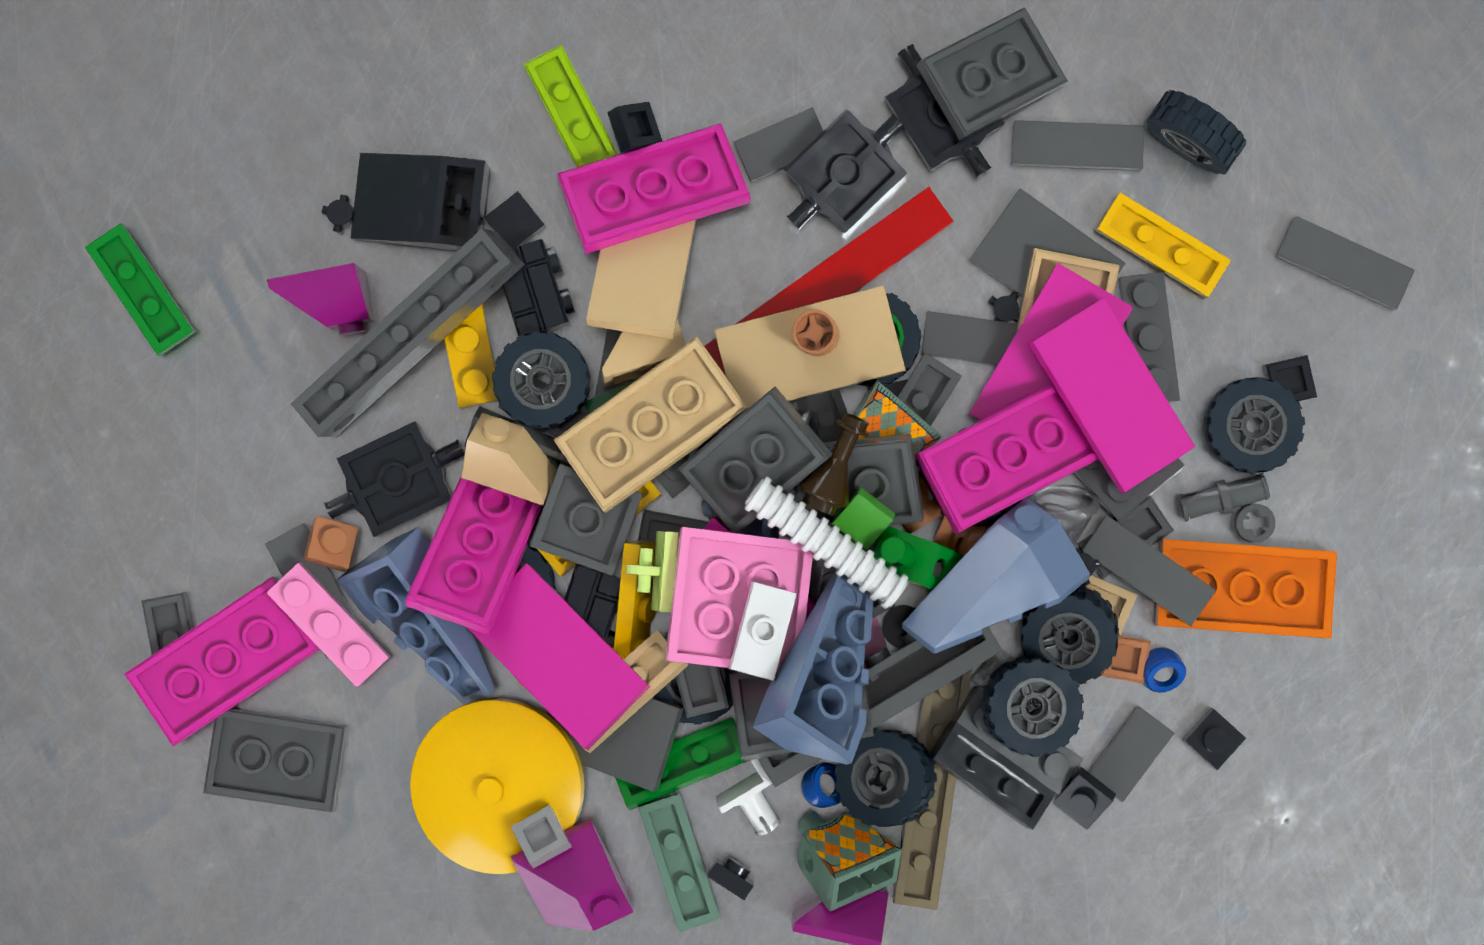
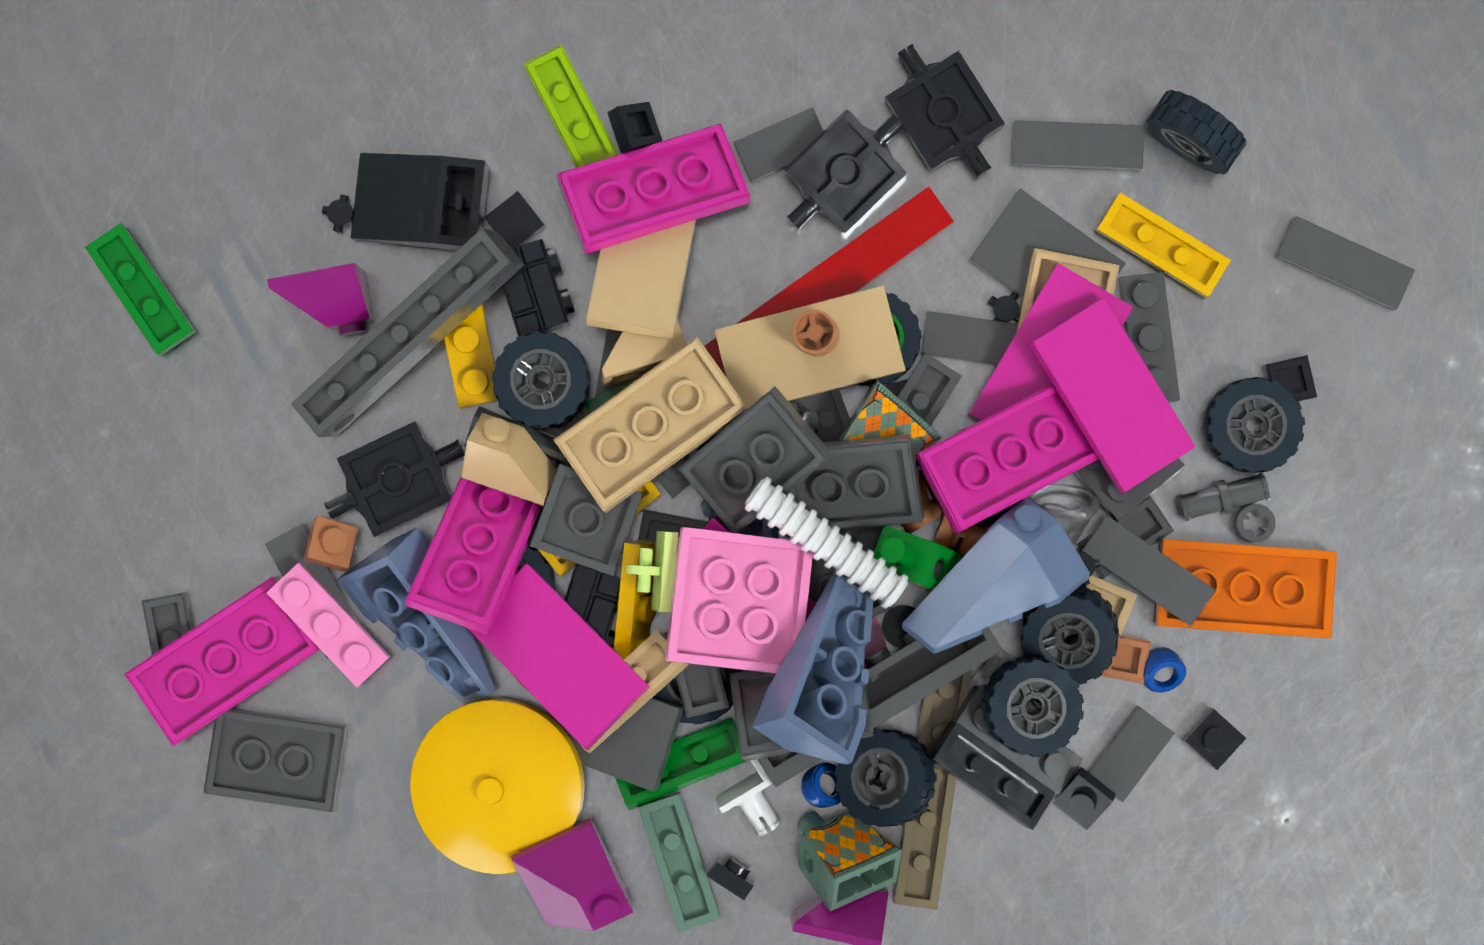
(541, 836): light grey plate -> none
(762, 631): white plate -> none
(828, 483): dark brown piece -> none
(864, 518): bright green tile -> none
(991, 73): dark grey tile -> none

